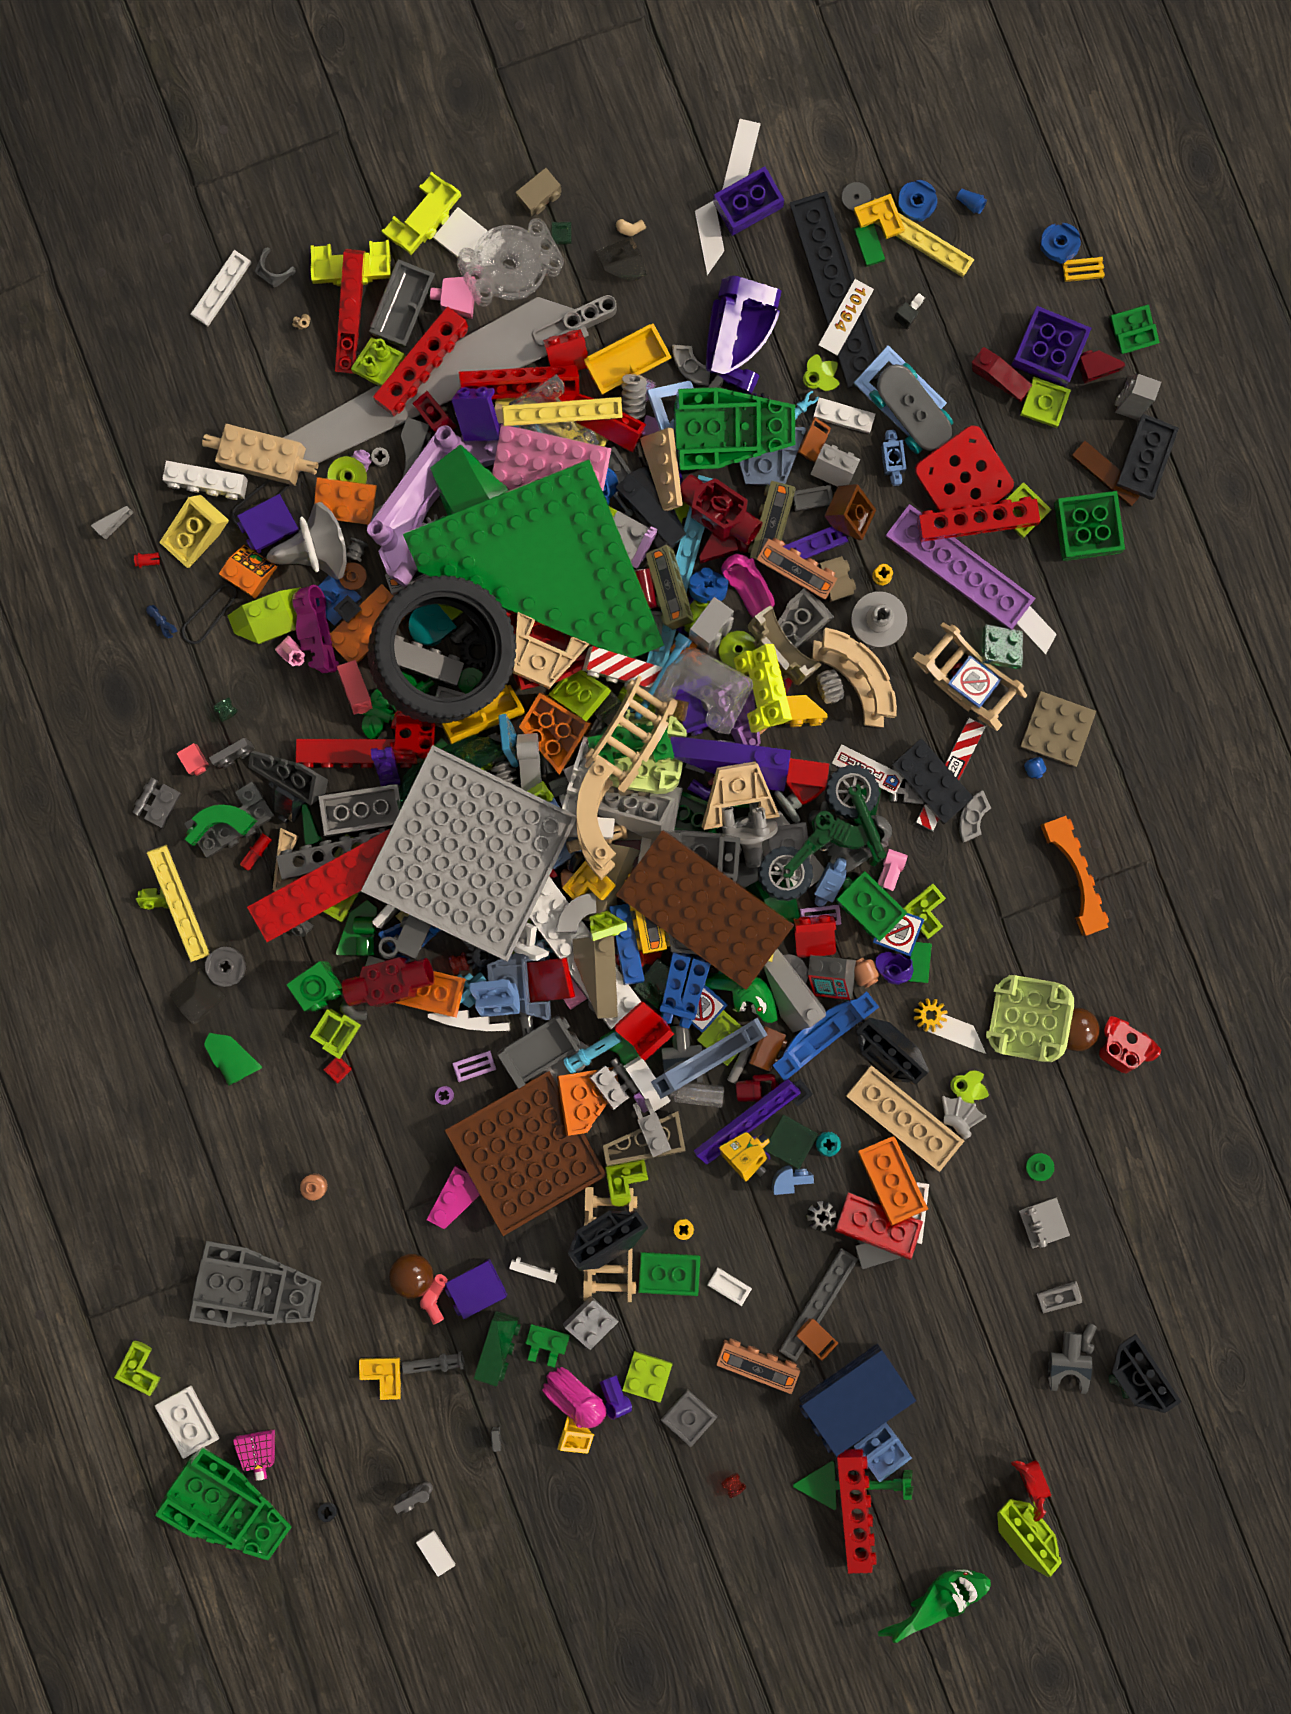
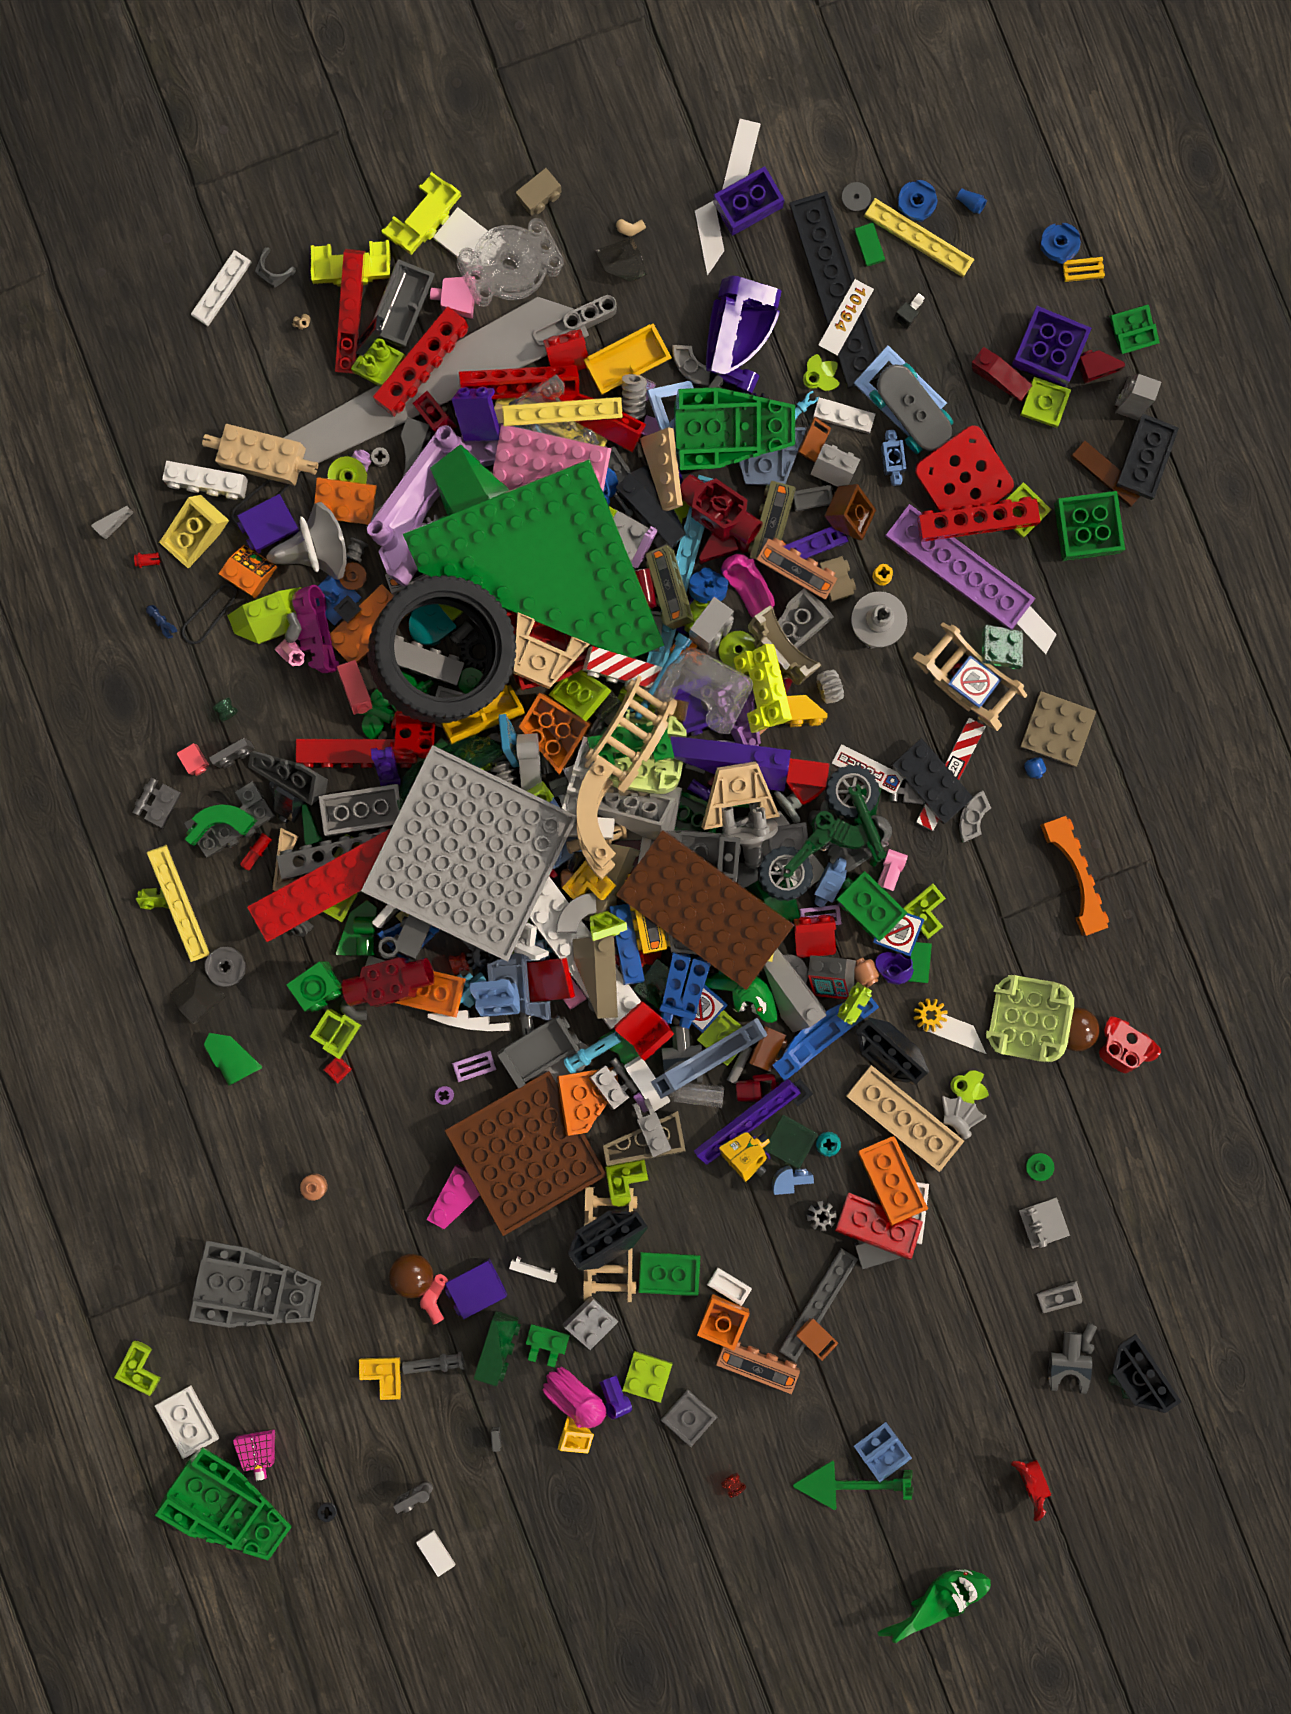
(294, 628): none -> dark grey arm
(369, 335): none -> black tile
(561, 232): clear green plate -> none
(683, 1236): yellow bush -> none
(723, 1322): none -> orange slope
(856, 1400): dark blue container -> none
(856, 1561): red brick -> none
(858, 995): none -> lime hinge
(862, 671): tan fence -> none
(880, 210): yellow plate -> none
(1029, 1539): lime wedge -> none

